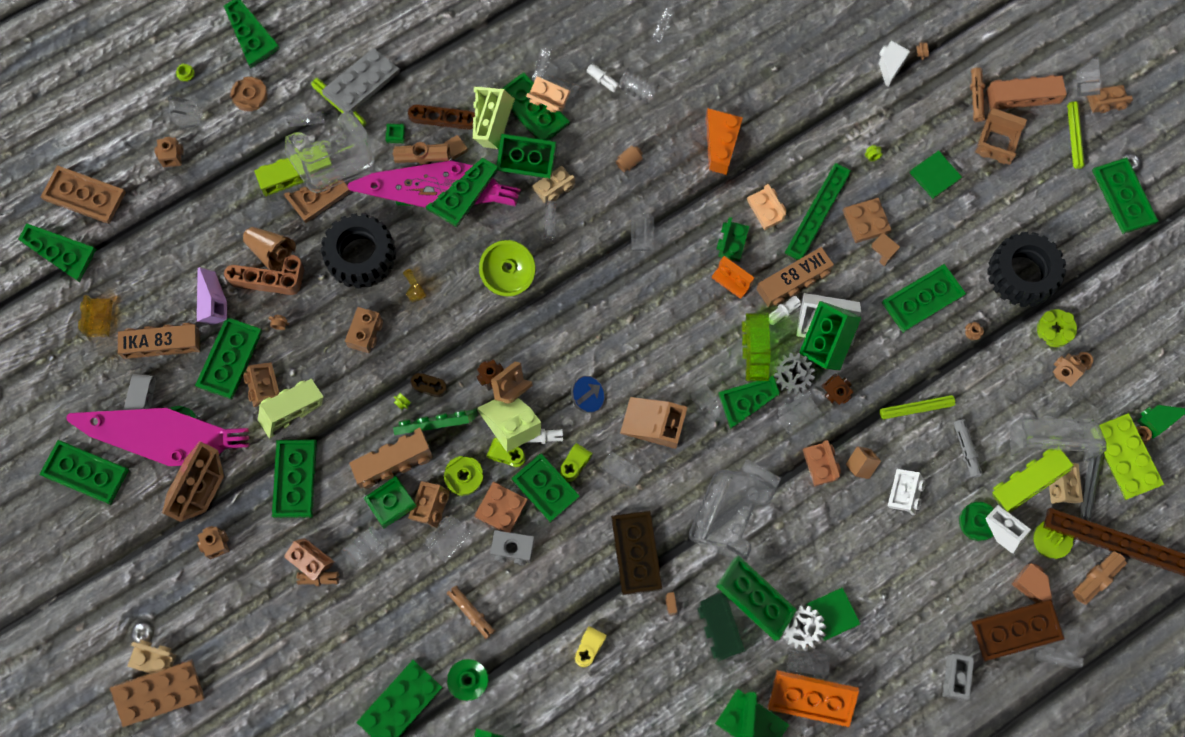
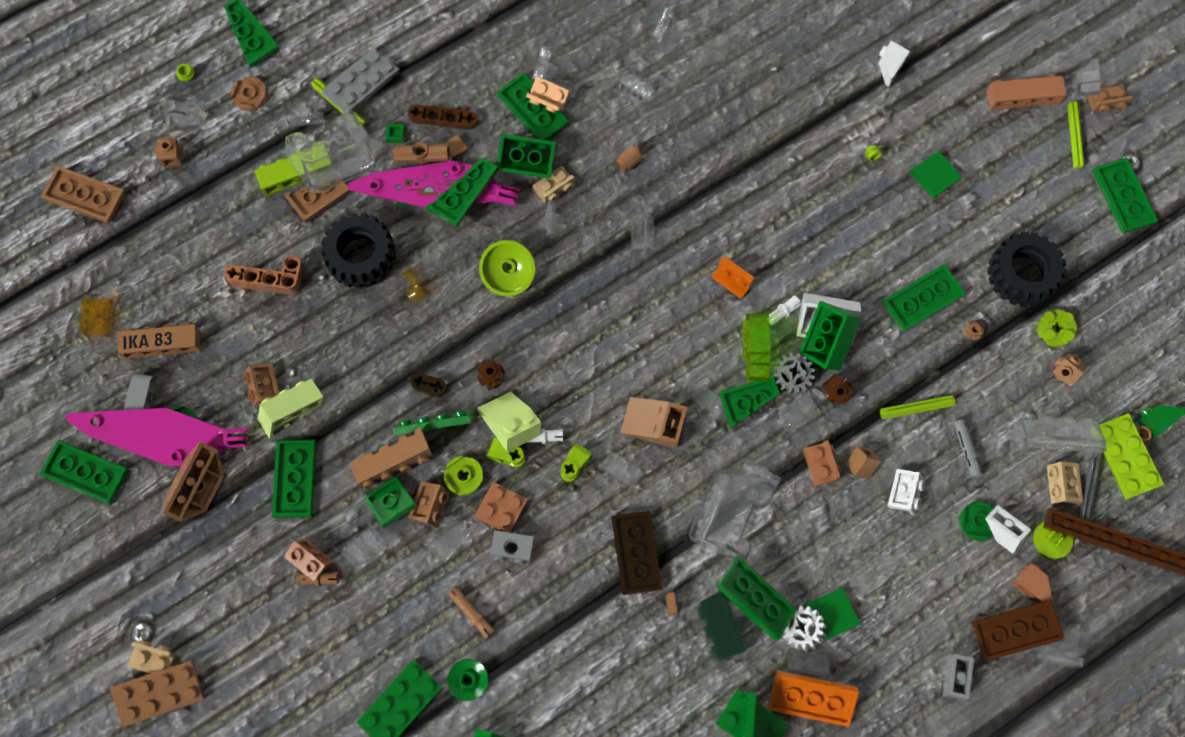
(61, 251): green wing -> none
(210, 298): lavender slope -> none
(213, 542): medium nougat brick -> none
(228, 358): green plate -> none
(269, 247): medium nougat cone -> none
(278, 322): medium nougat plate -> none
(364, 330): medium nougat brick -> none
(401, 401): lime plate -> none
(491, 115): yellowish green wedge -> none
(510, 383): medium nougat bracket -> none
(545, 488): green plate -> none
(587, 394): blue piece -> none
(590, 644): light yellow piece -> none
(602, 77): white axle -> none
(721, 137): orange wedge -> none
(733, 240): green bracket -> none
(767, 207): light nougat bracket -> none
(795, 277): medium nougat brick -> none
(817, 212): green tile -> none
(866, 220): medium nougat plate -> none
(886, 248): medium nougat panel -> none
(922, 50): medium nougat plate -> none
(977, 94): medium nougat pin -> none
(1003, 124): medium nougat window -> none
(1032, 480): lime brick -> none
(1087, 358): medium nougat plate -> none
(1099, 577): medium nougat piece -> none

